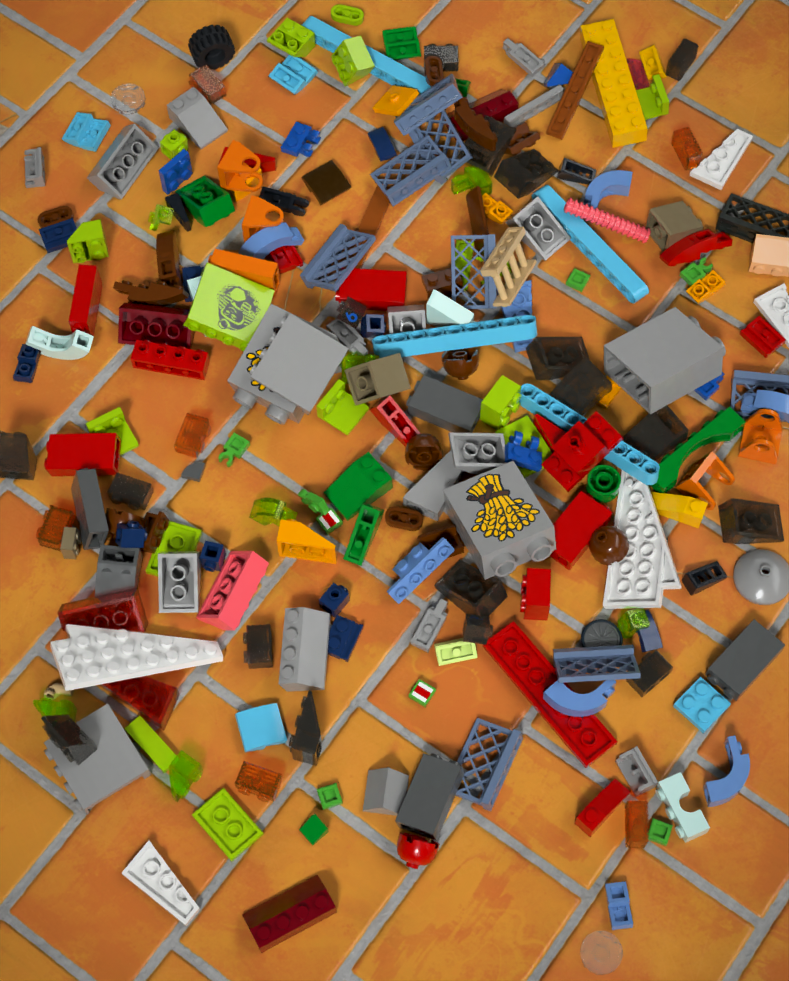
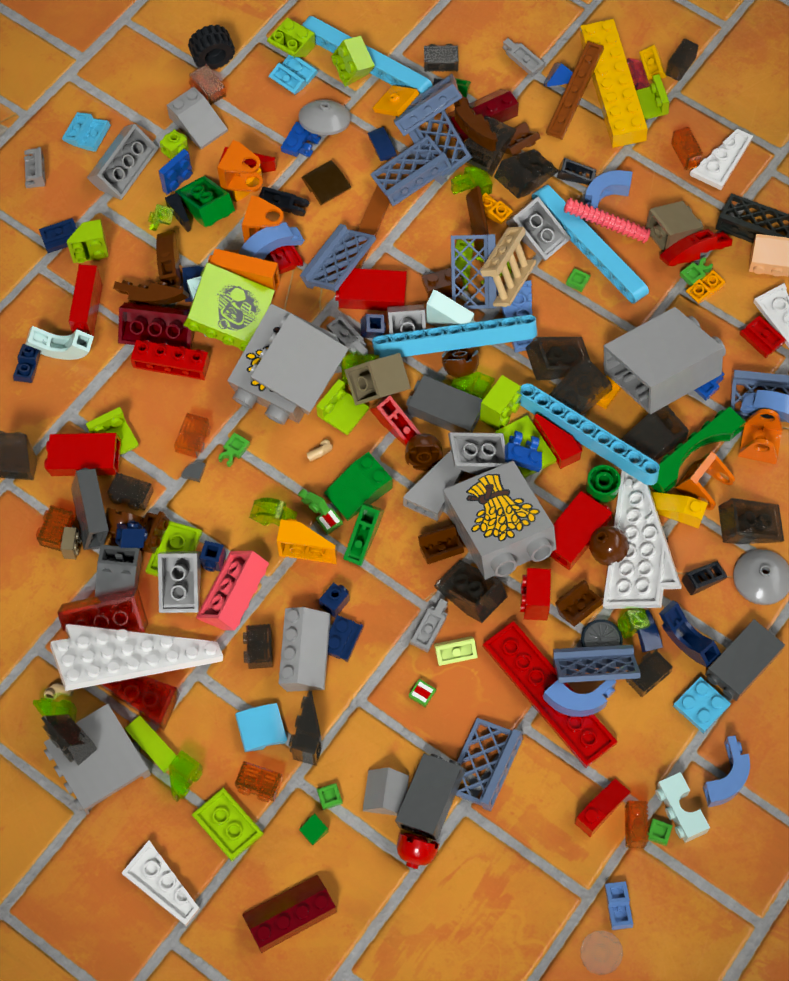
(54, 216): reddish brown plate -> none
(128, 98): clear tile -> none
(324, 117): none -> light grey dish
(325, 448): none -> tan arm
(347, 14): lime plate -> none
(351, 312): clear smoke brick -> none
(401, 43): green slope -> none
(404, 517): reddish brown plate -> none
(417, 567): medium blue bracket -> none
(433, 70): reddish brown plate -> none
(474, 384): none -> clear neon green slope
(477, 629): clear smoke brick -> none
(534, 107): light grey tile -> none
(578, 603): none -> reddish brown bracket
(581, 450): red brick -> none
(636, 771): light grey hinge -> none
(689, 640): none -> dark blue arch

